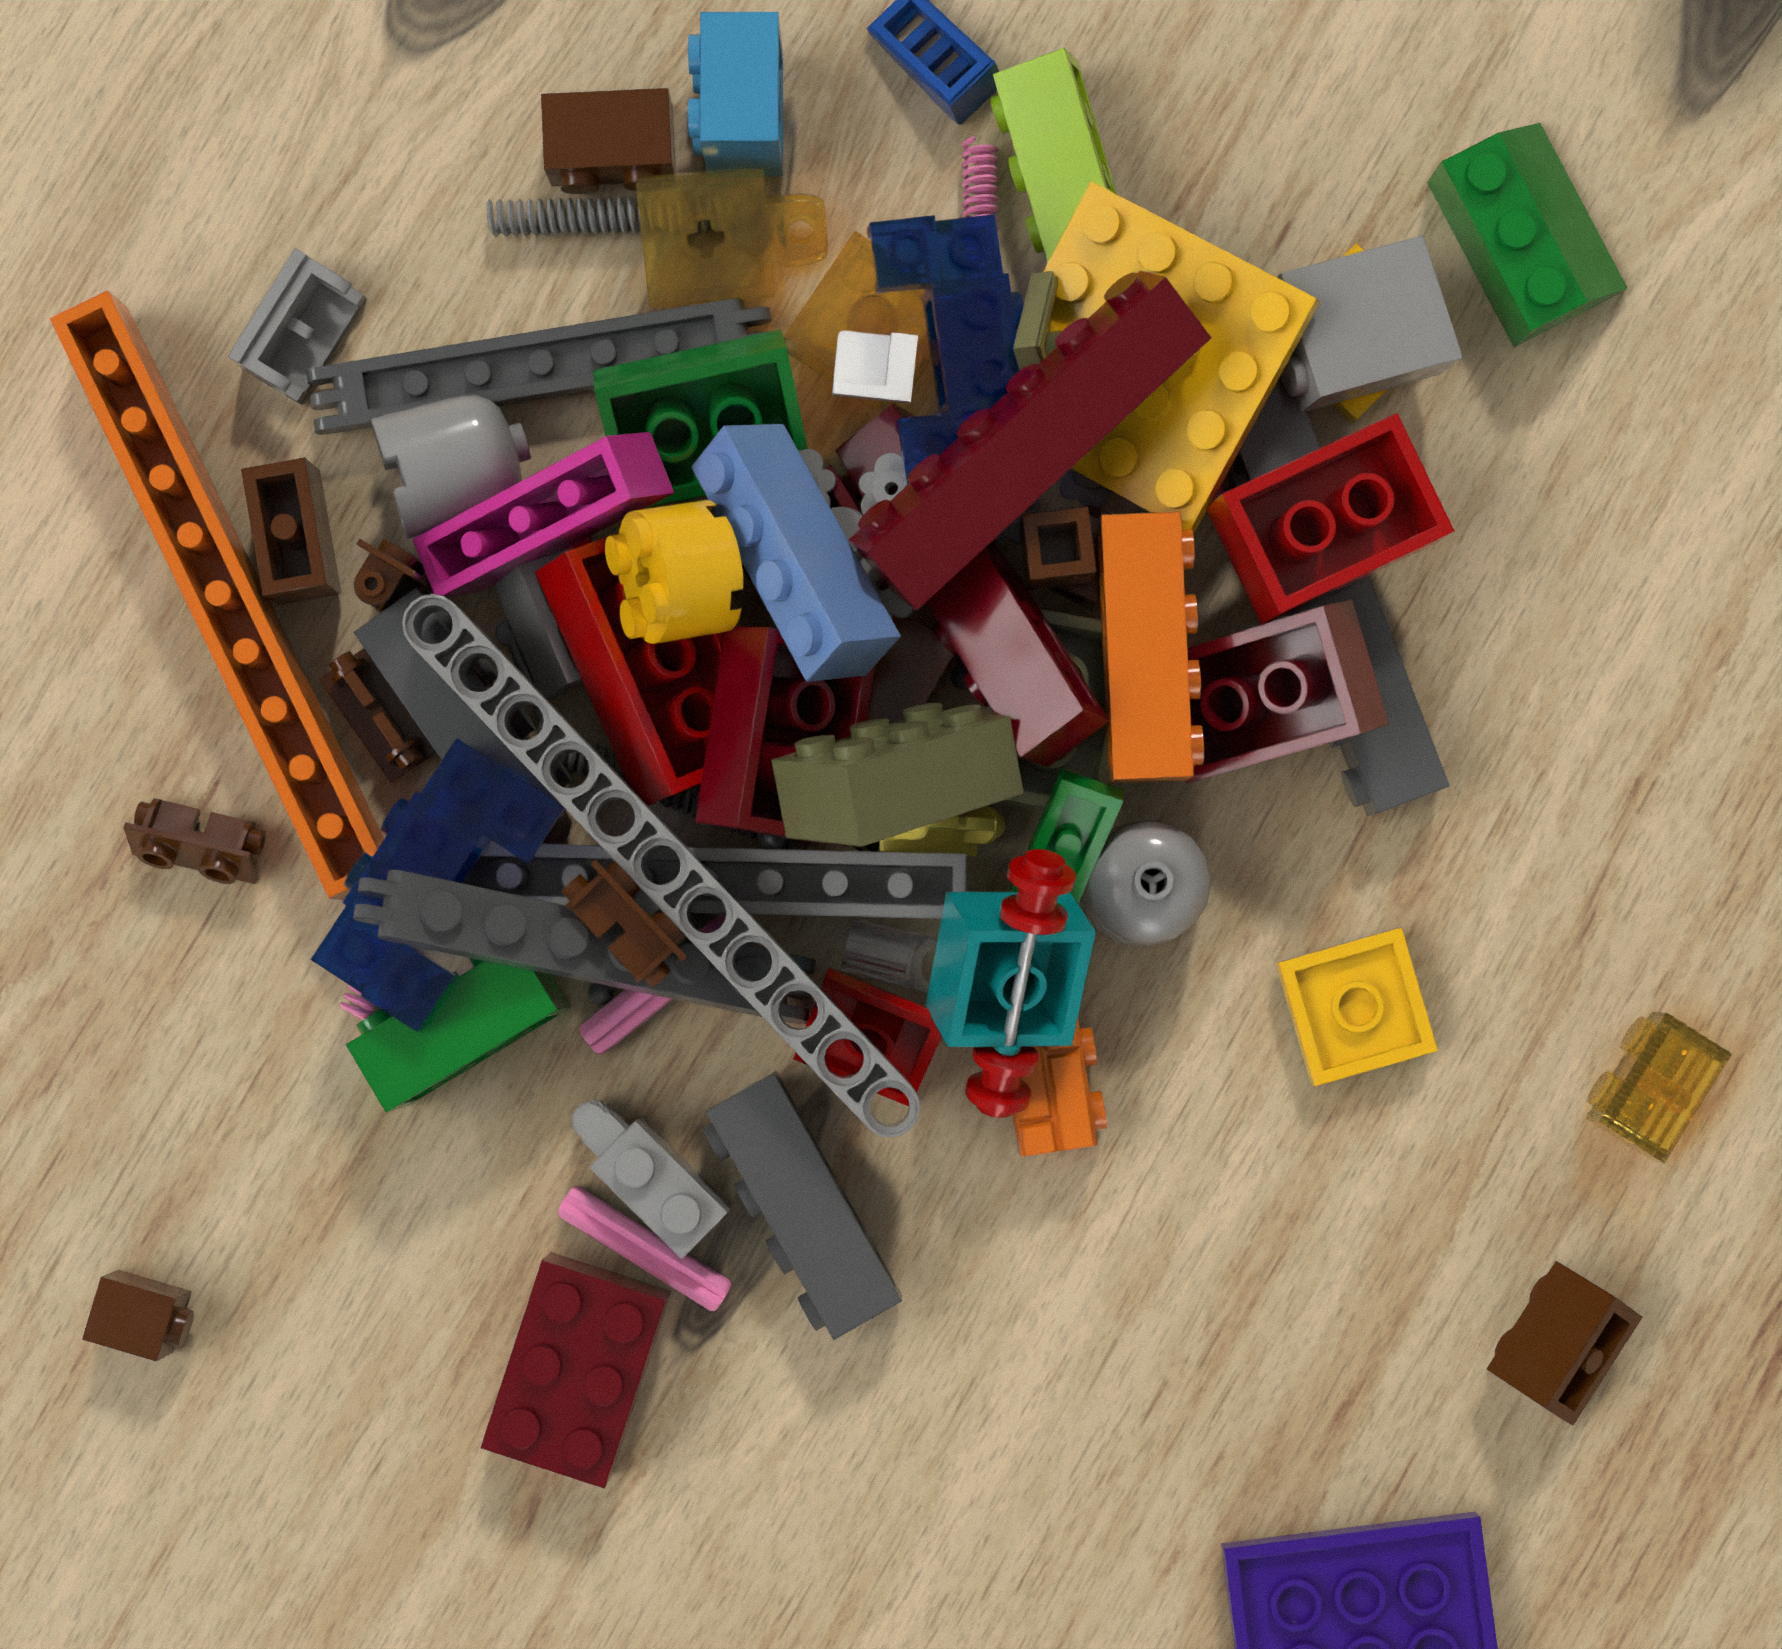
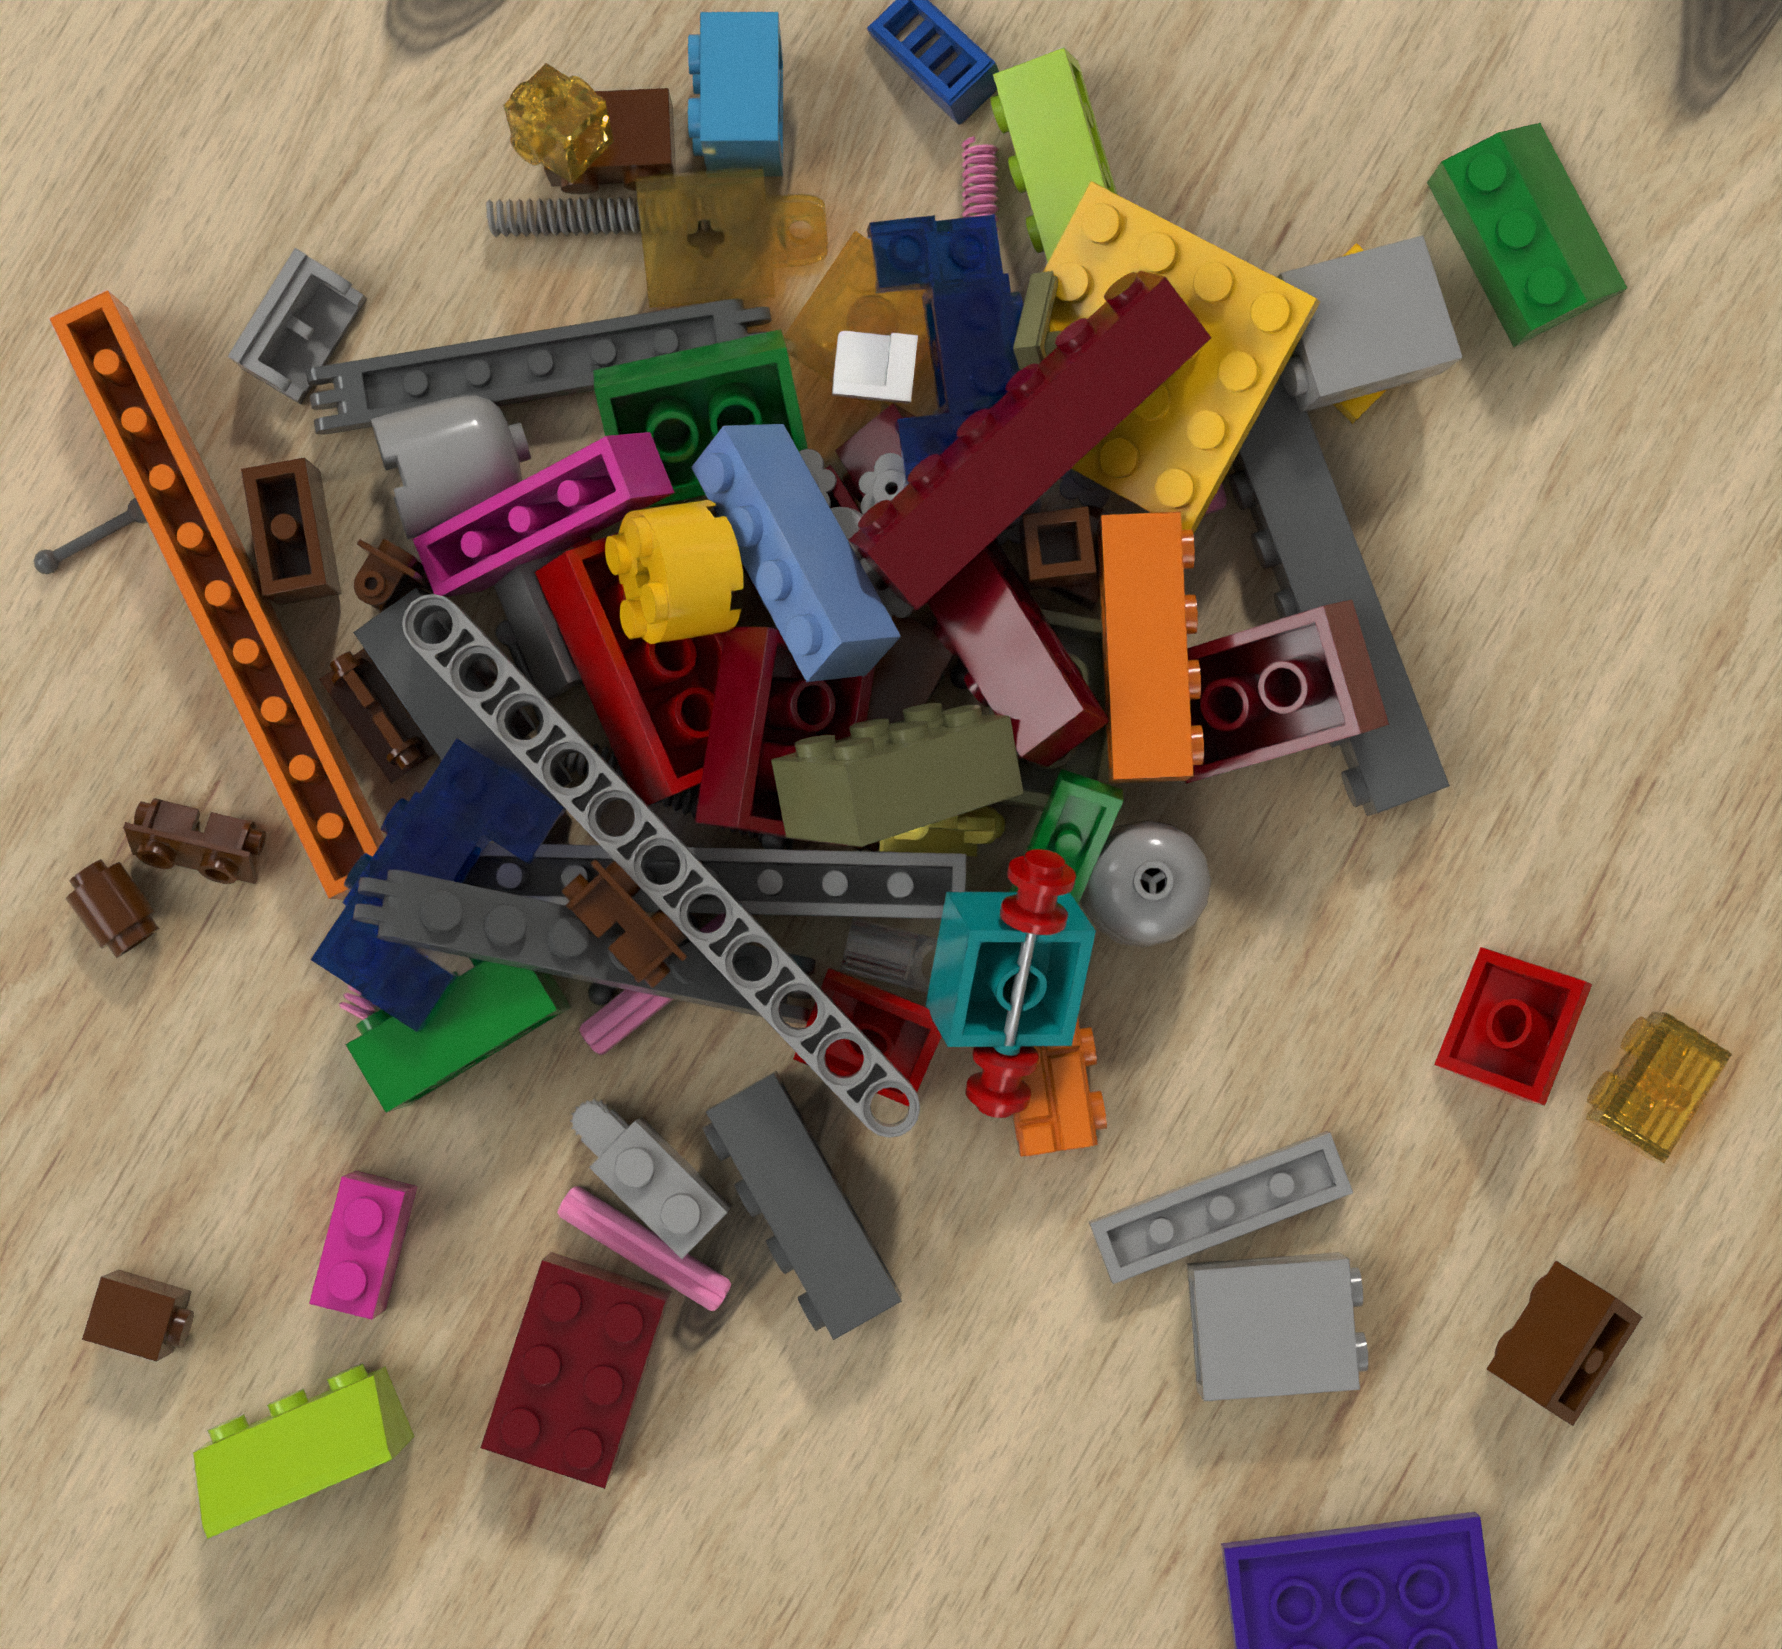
(48, 561): none -> dark grey hinge
(112, 907): none -> reddish brown brick
(299, 1448): none -> lime slope
(363, 1244): none -> dark pink brick
(558, 122): none -> clear yellow brick
(1220, 1207): none -> light grey plate
(1276, 1326): none -> light grey brick
(1329, 518): red brick -> none
(1356, 1006): yellow plate -> none
(1513, 1026): none -> red slope

